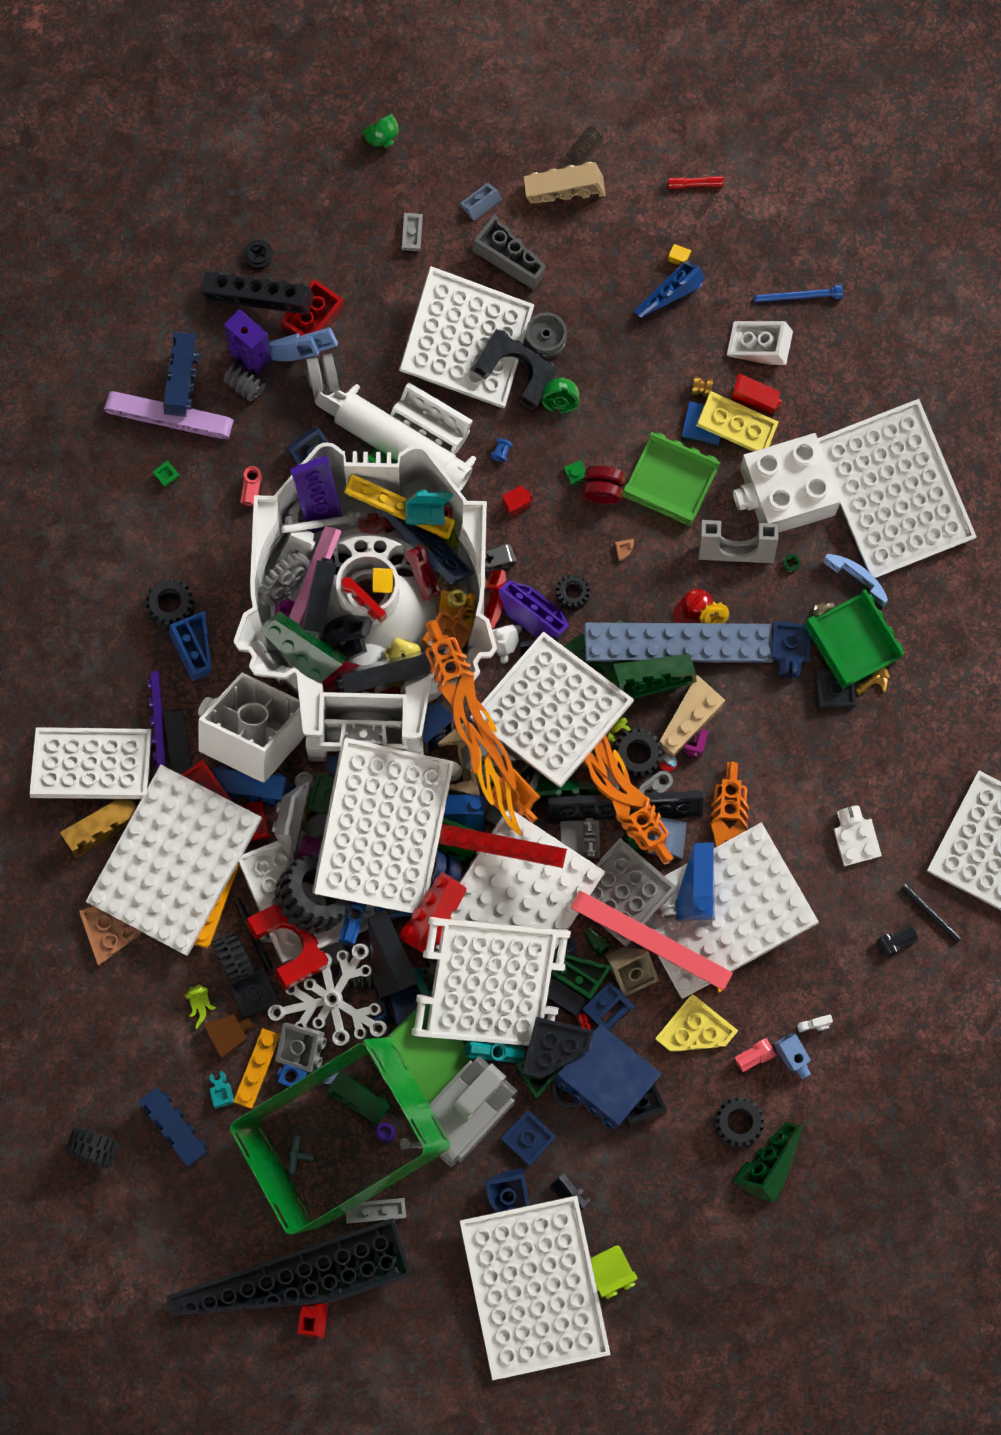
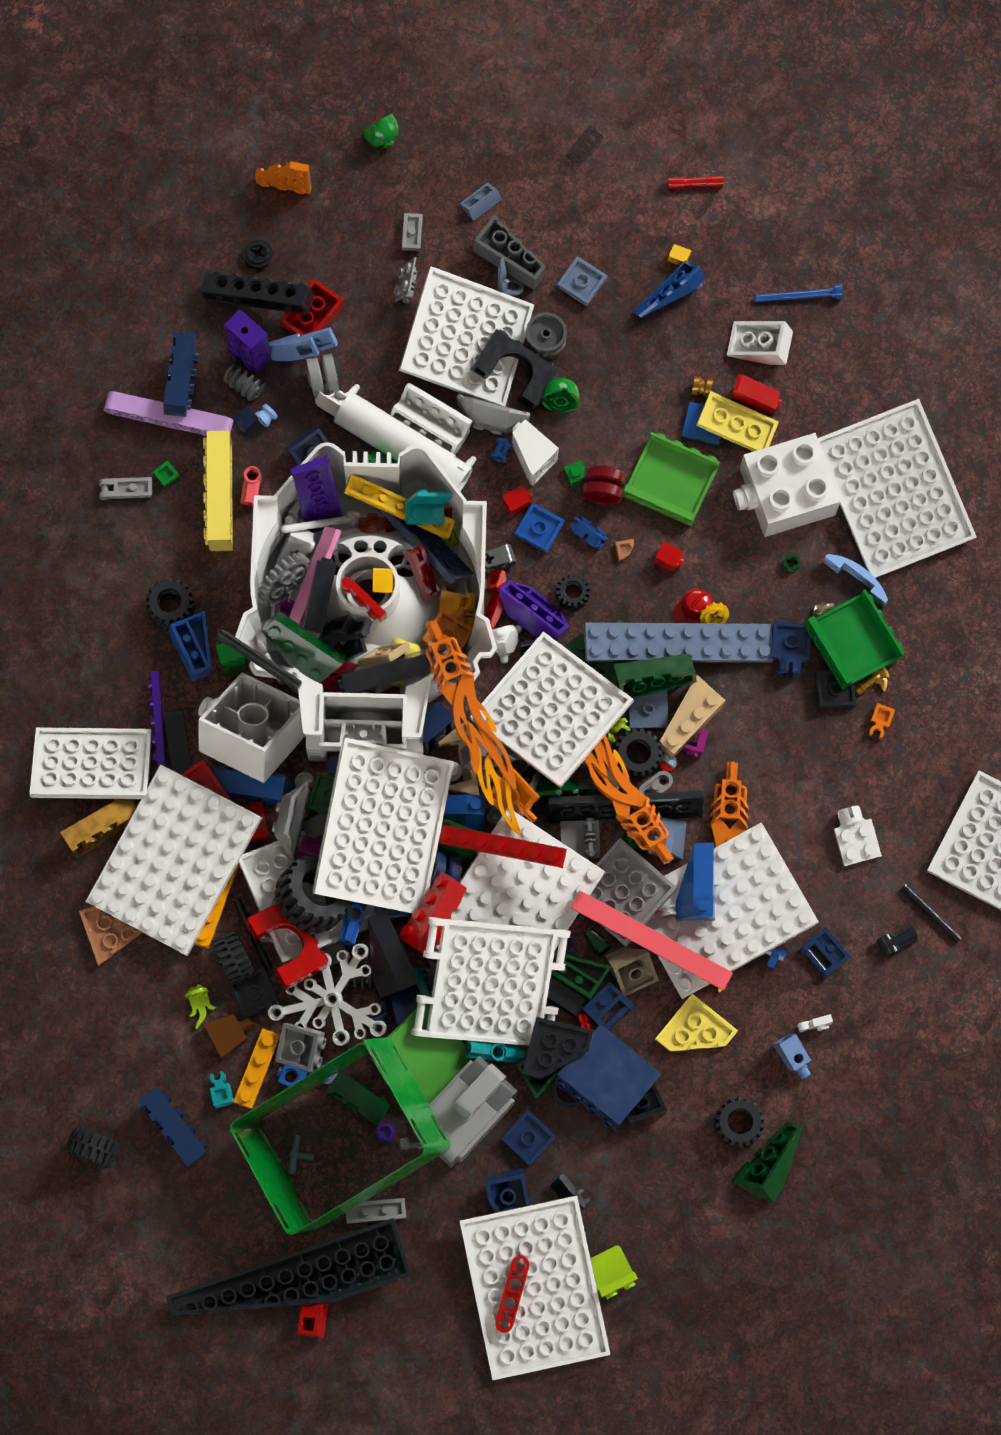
(126, 488): none -> light grey plate
(218, 485): none -> light yellow brick
(231, 661): none -> green wedge
(245, 419): none -> dark blue slope
(259, 659): none -> pearl dark grey axle
(266, 415): none -> light blue wheel
(291, 176): none -> orange plate
(383, 654): none -> tan tile
(407, 278): none -> light grey hinge
(451, 597): light yellow bush -> none
(490, 416): none -> light grey wedge
(503, 282): none -> sand blue piece
(514, 1294): none -> red beam
(533, 450): none -> white slope
(539, 528): none -> blue plate
(564, 183): tan wedge -> none
(582, 281): none -> sand blue plate
(595, 536): none -> blue hinge
(649, 712): none -> sand blue plate
(669, 557): none -> red brick
(758, 549): light grey arch -> none
(759, 1053): coral piece -> none
(775, 954): none -> blue brick
(829, 948): none -> dark blue plate
(881, 718): none -> orange plate

